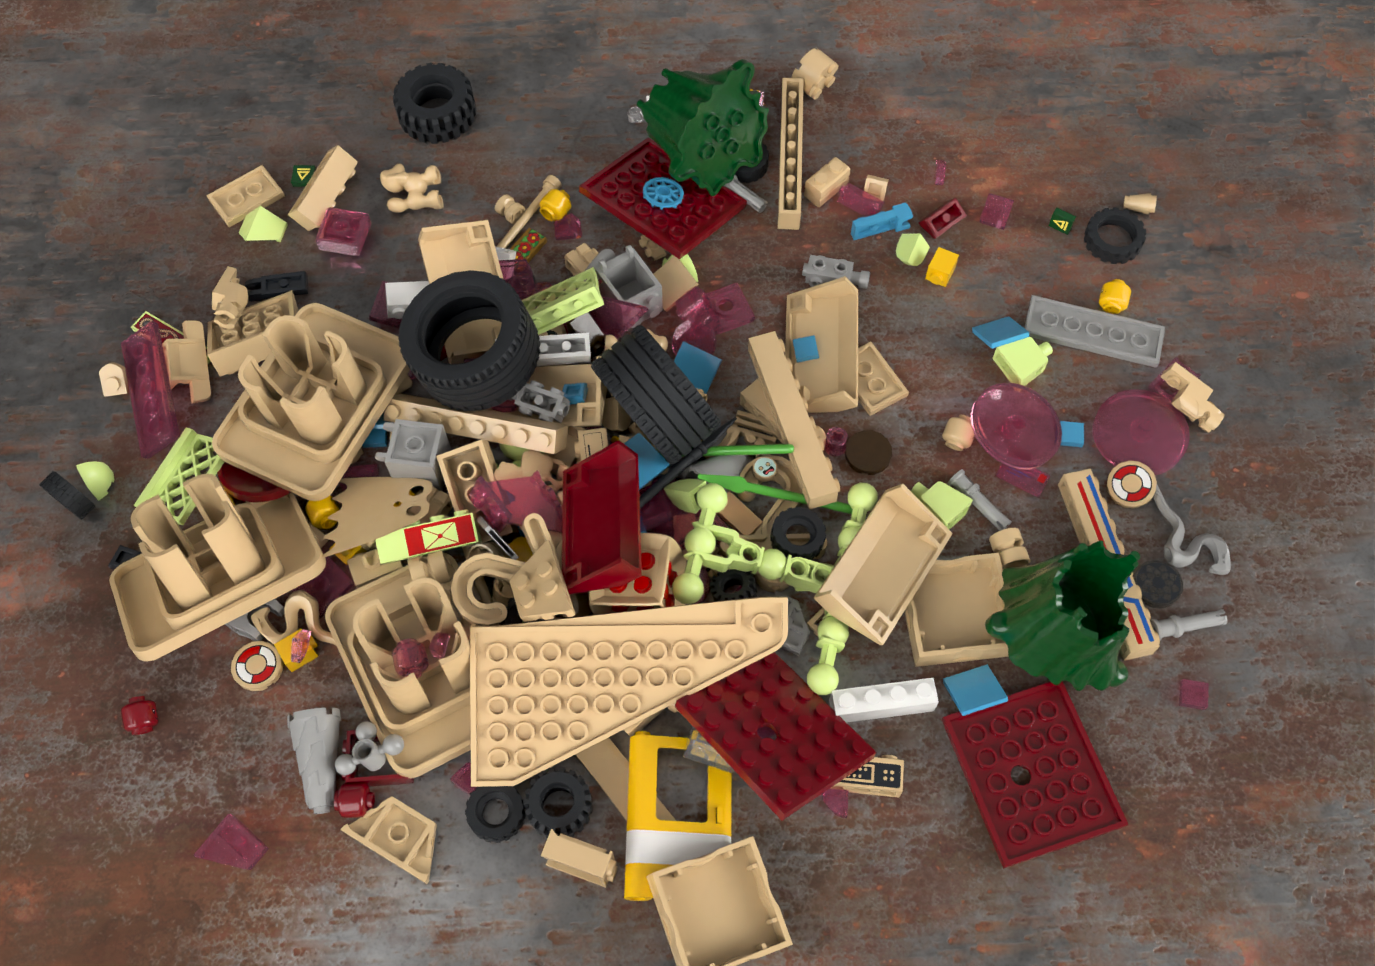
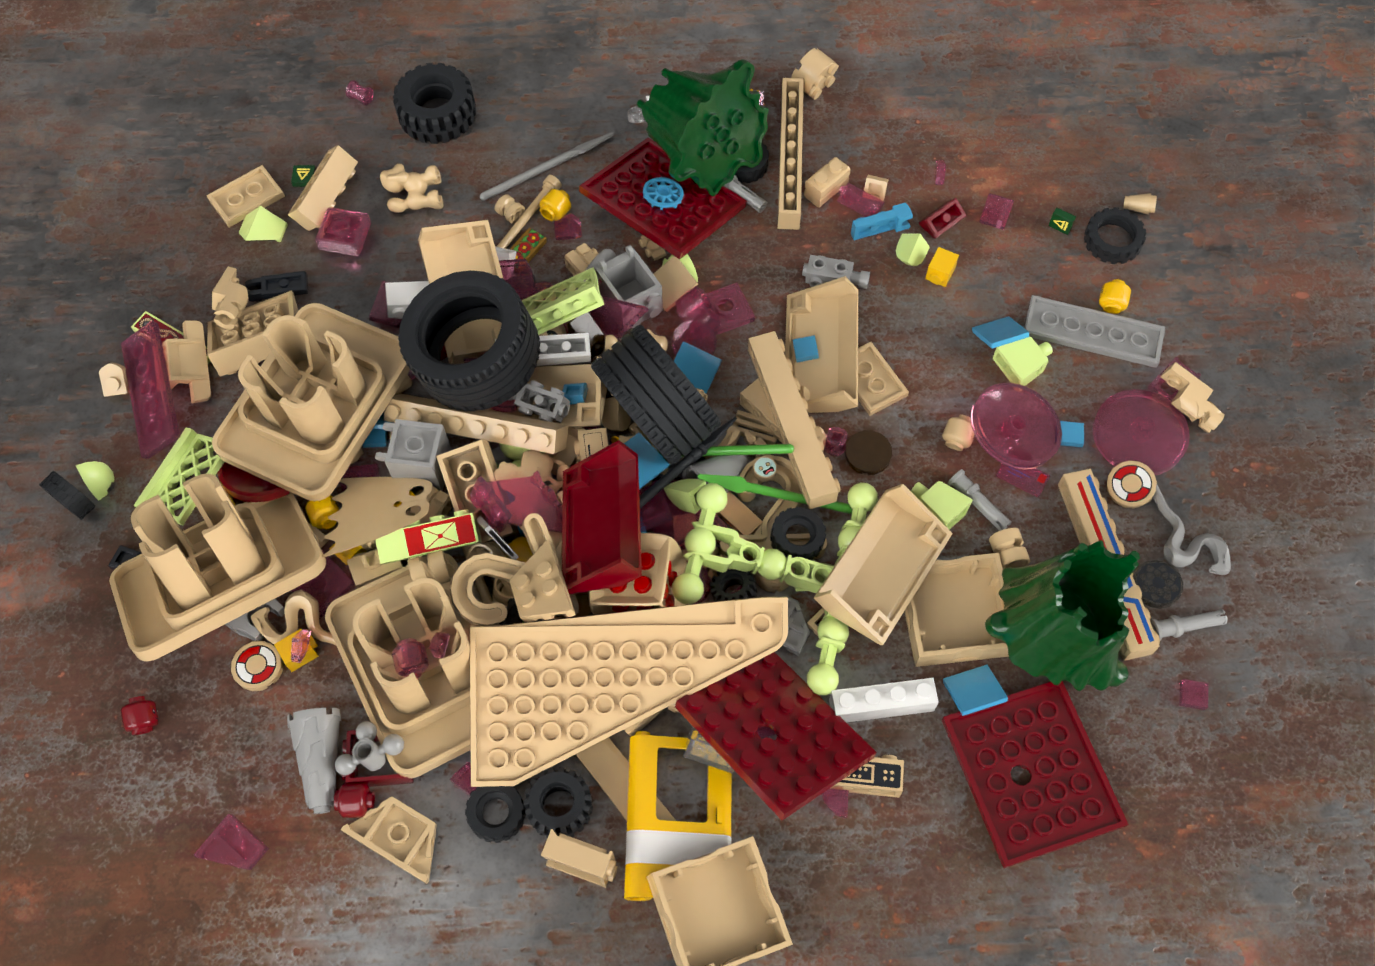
(365, 100): none -> clear pink bush
(580, 149): none -> light grey piece

